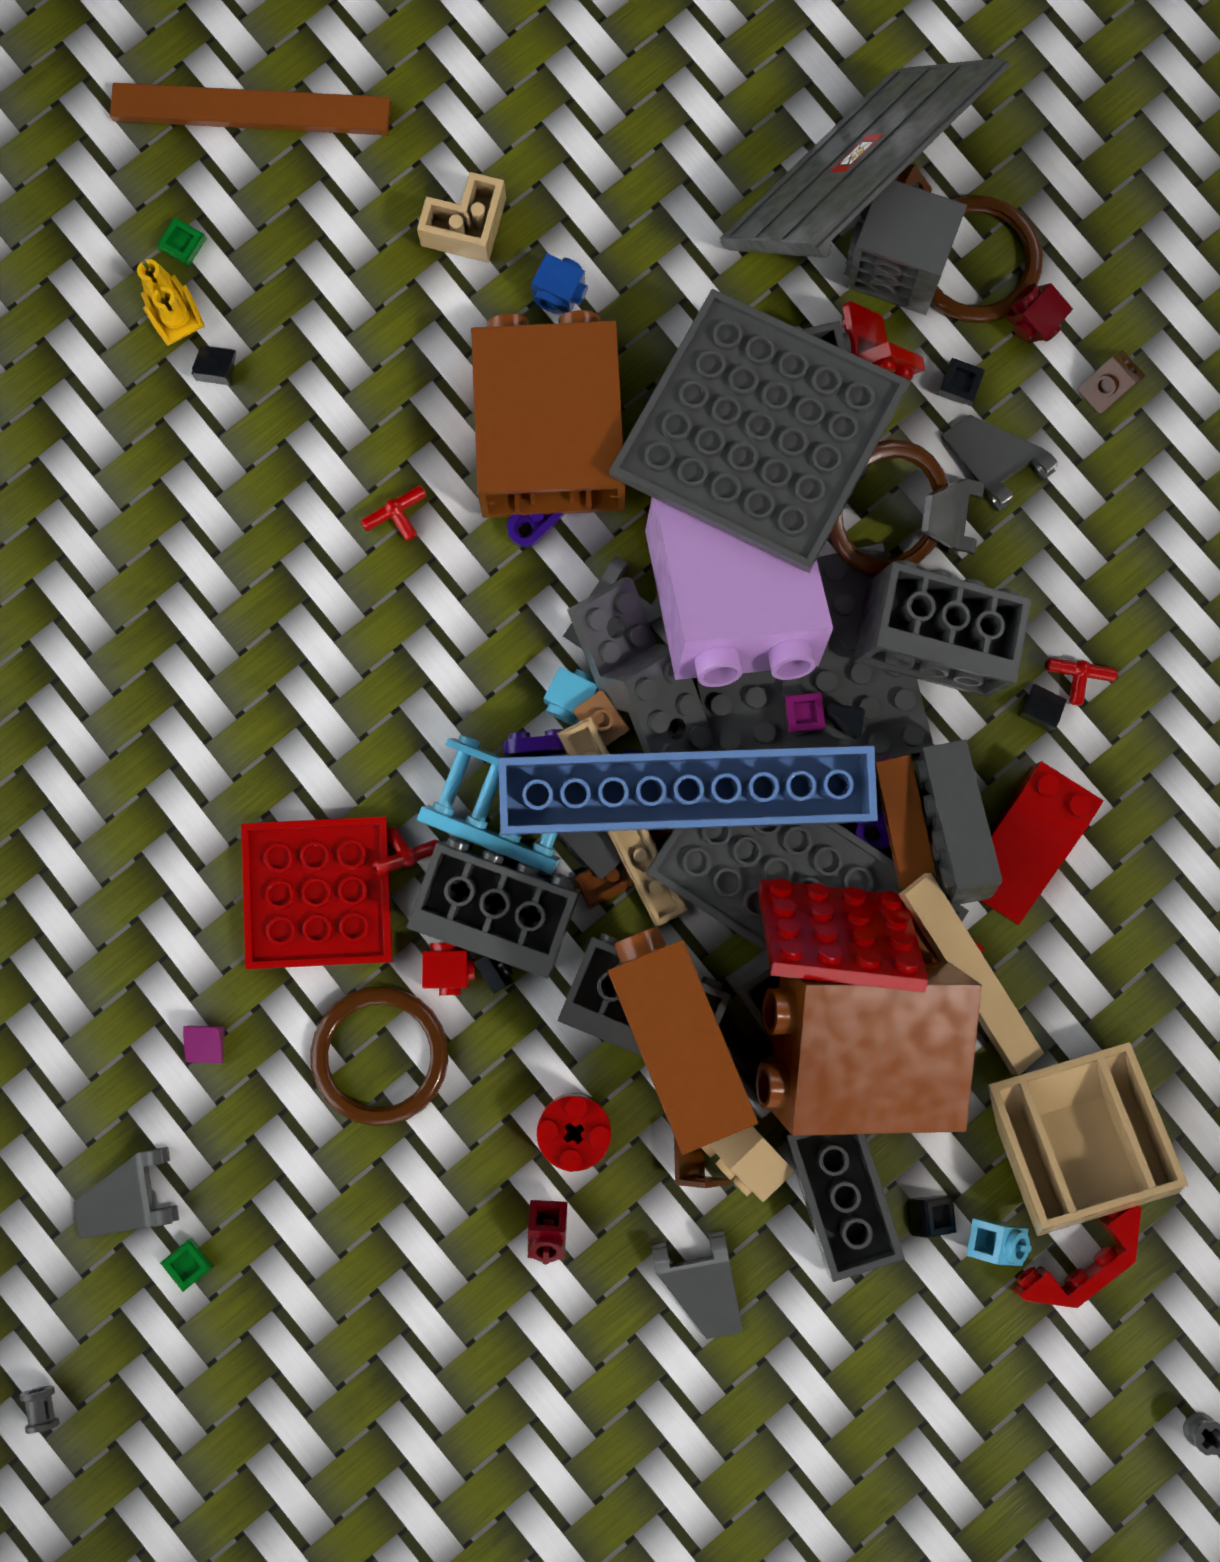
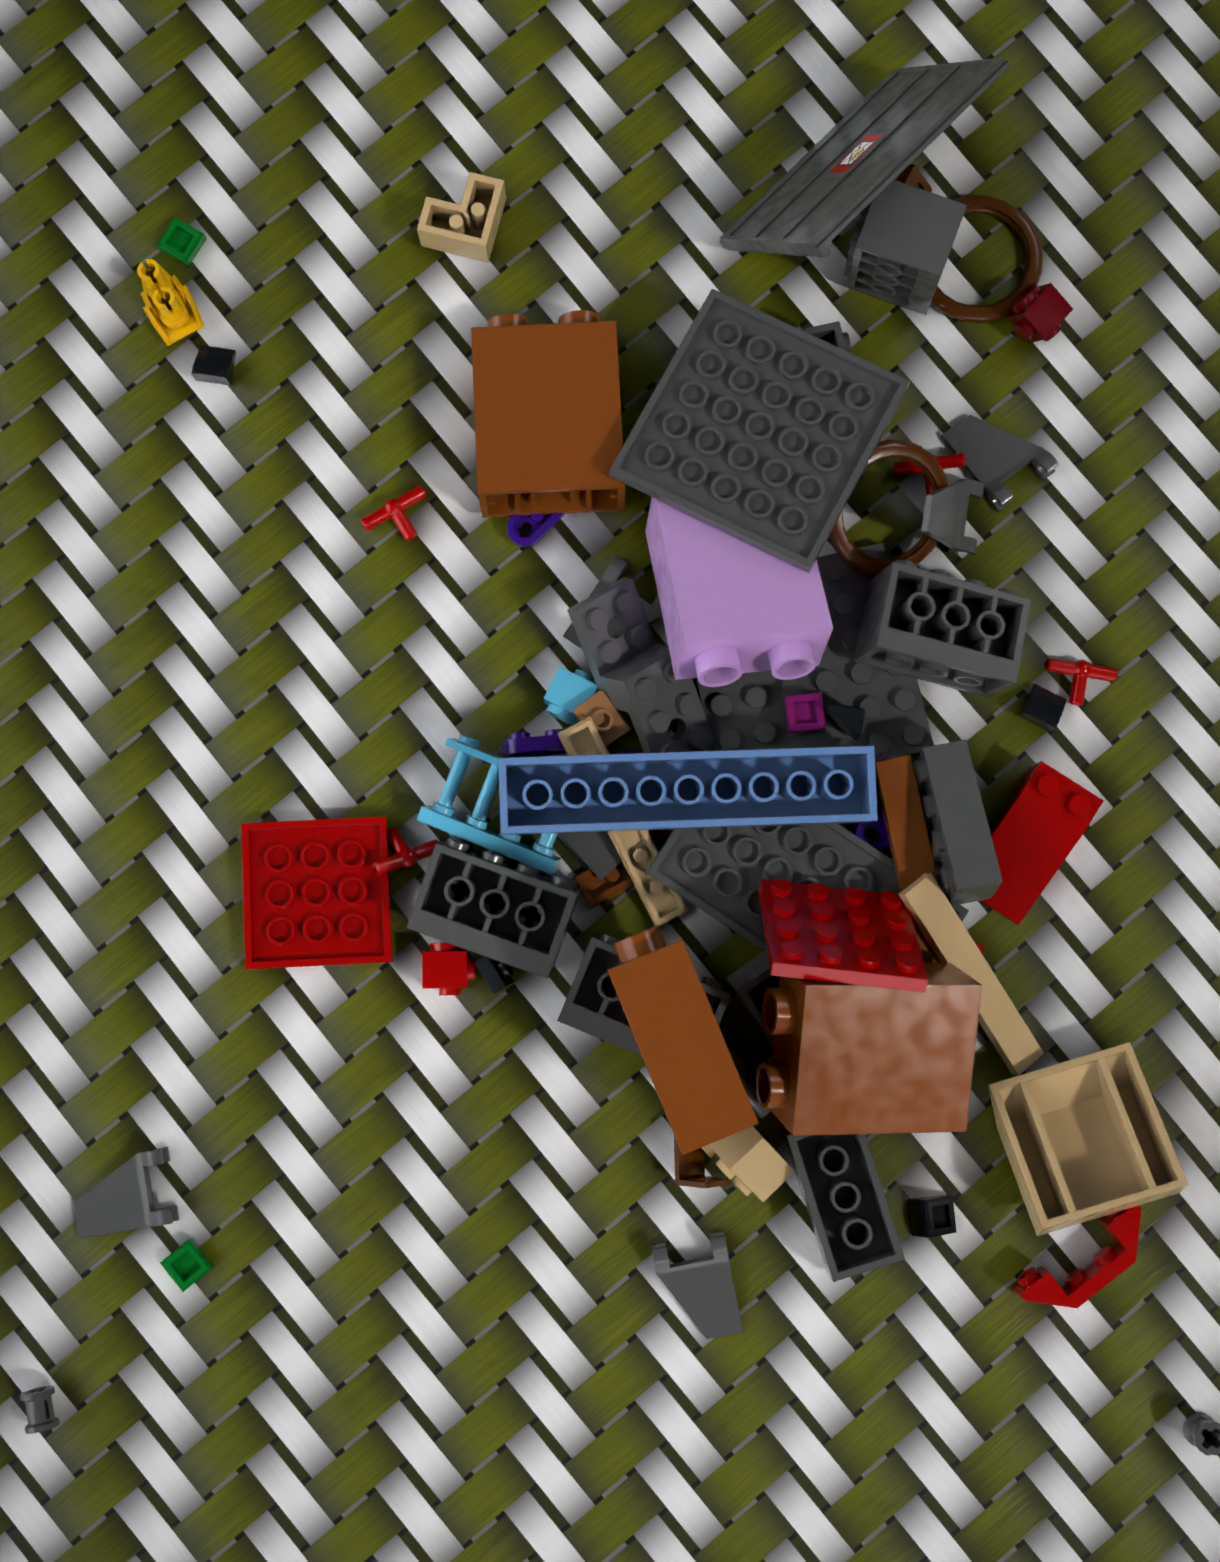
(204, 1043): magenta slope -> none
(250, 109): dark orange tile -> none
(320, 1059): reddish brown wedge -> none
(547, 1230): dark red brick -> none
(559, 285): blue brick -> none
(572, 1153): red brick -> none
(870, 342): red bracket -> none
(946, 461): none -> red piece
(961, 381): black plate -> none
(998, 1242): medium azure brick -> none
(1111, 381): reddish brown bracket -> none

